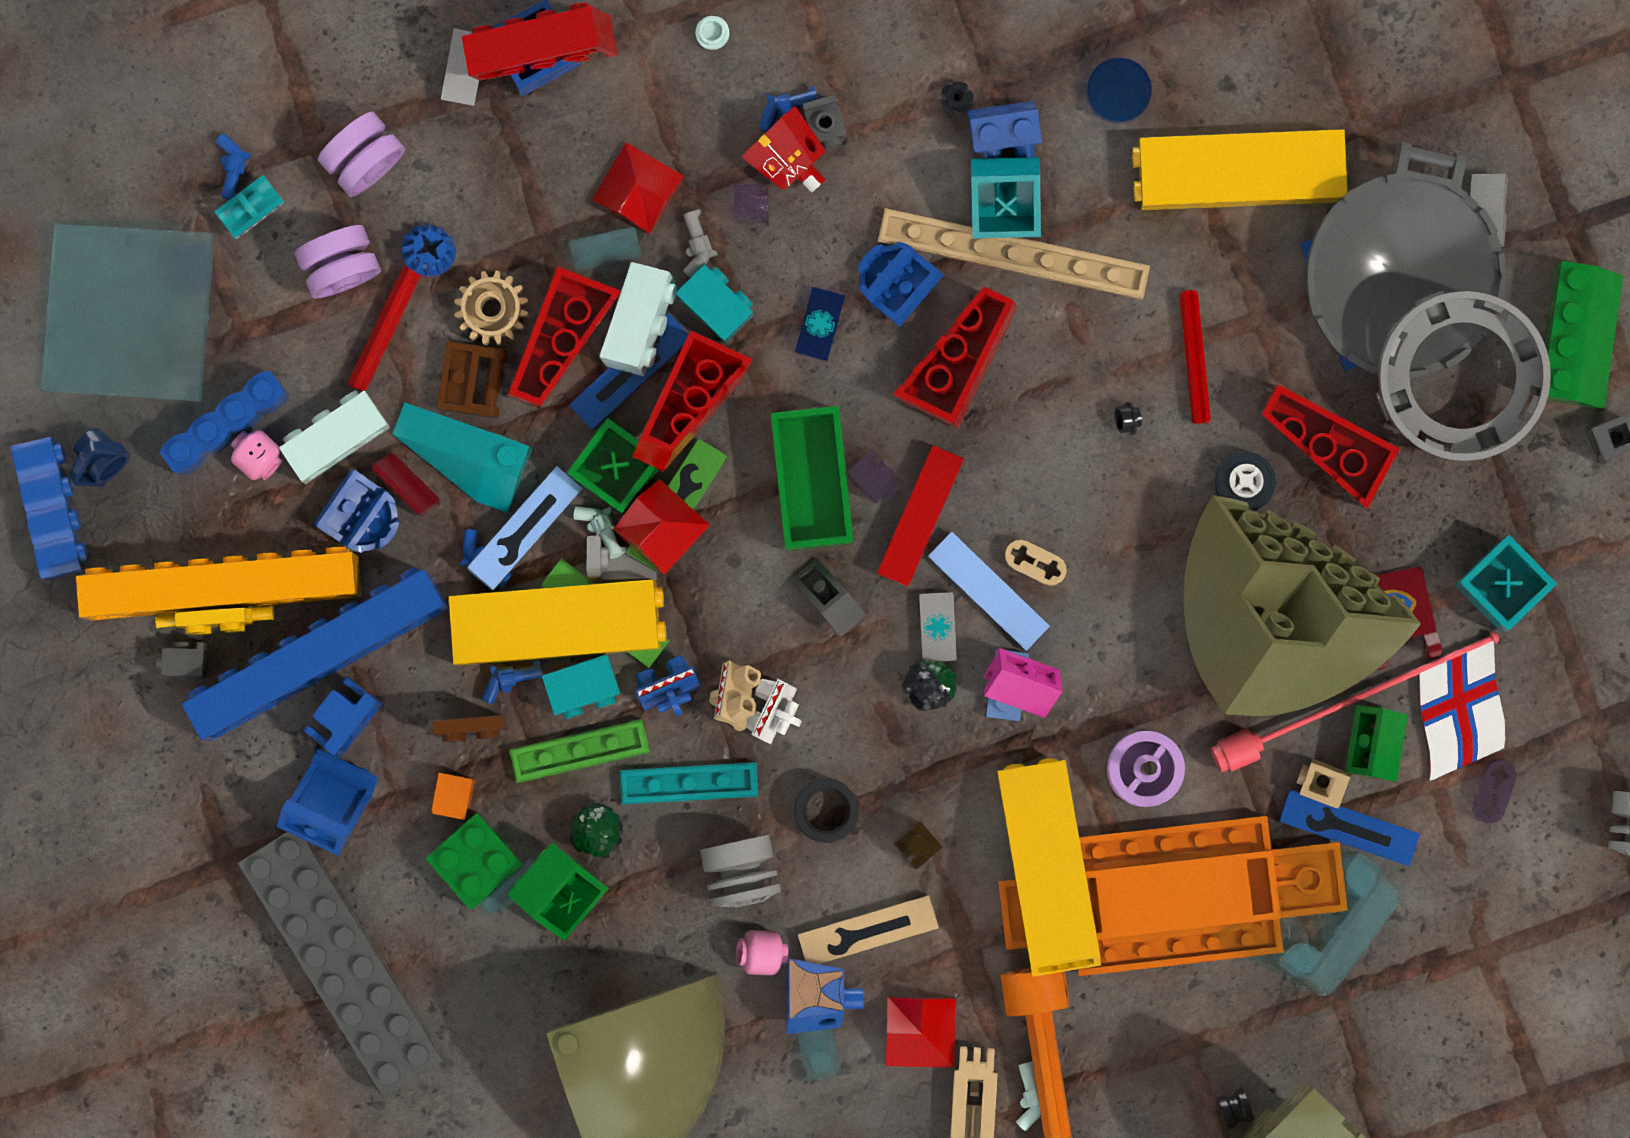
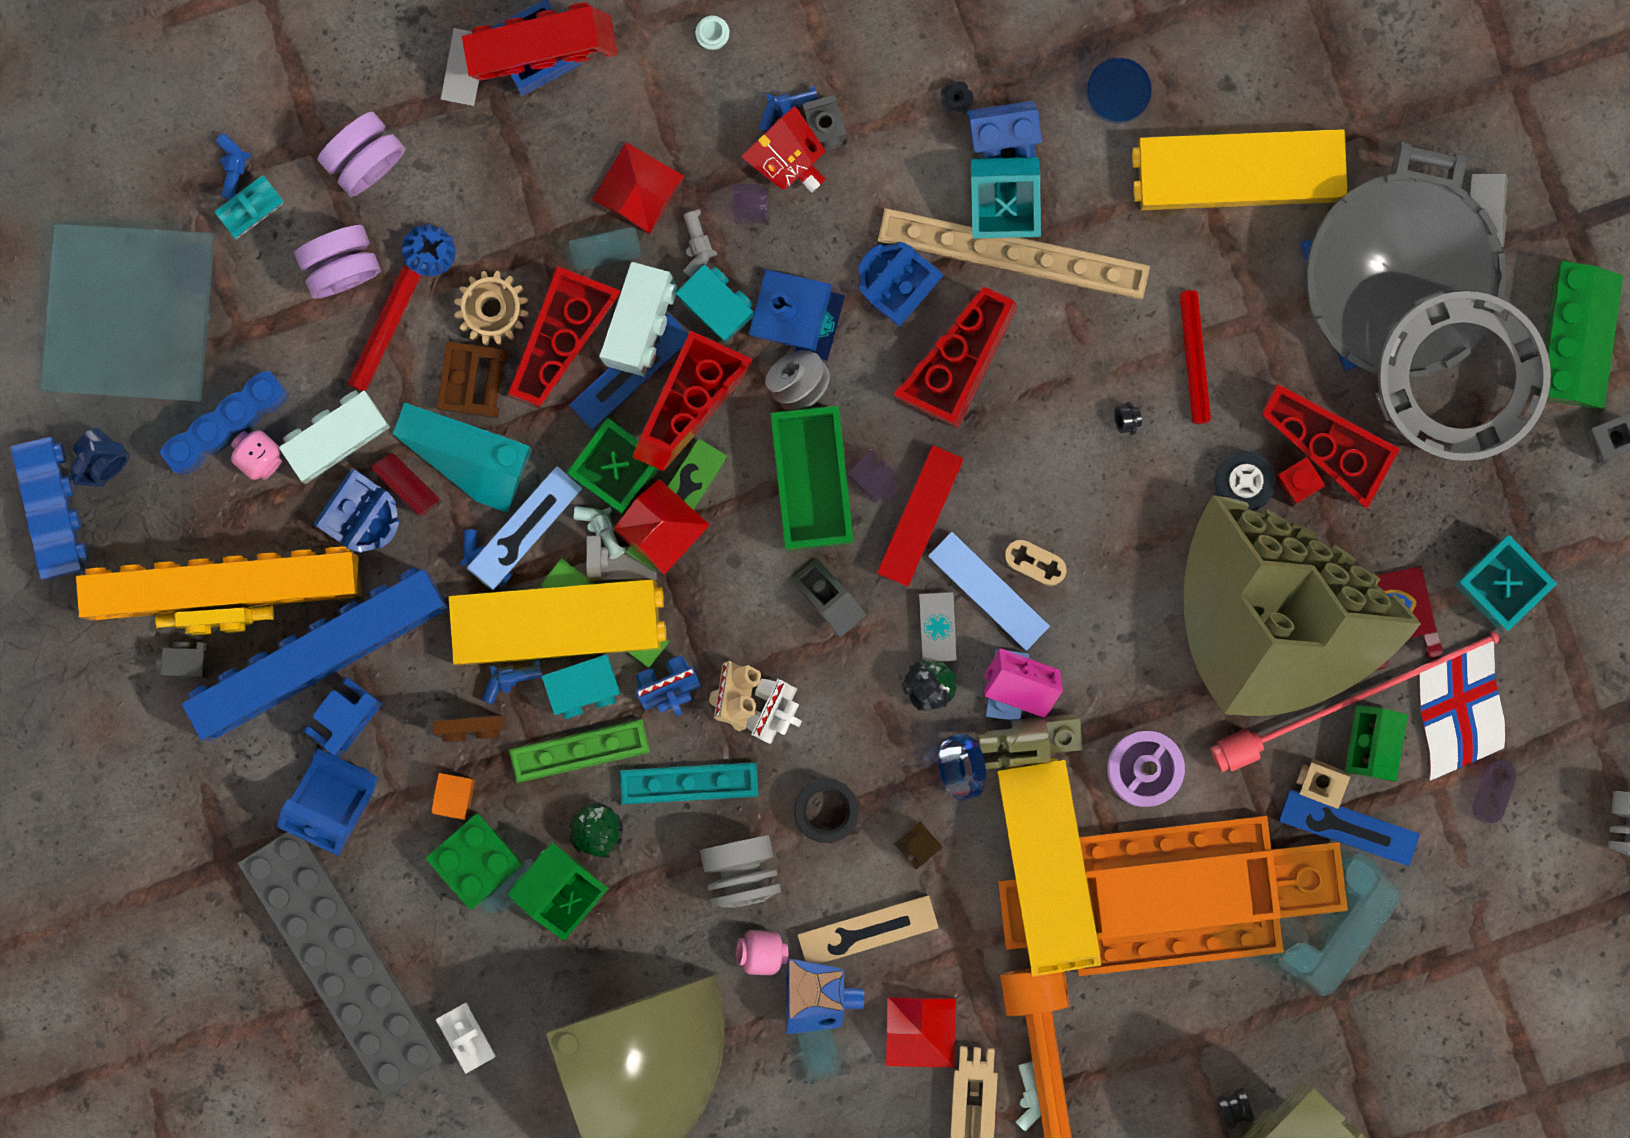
(466, 1037): none -> white hips
(790, 310): none -> blue tile
(798, 380): none -> light grey piece
(962, 767): none -> clear blue piece
(1031, 741): none -> olive plate
(1299, 481): none -> red brick

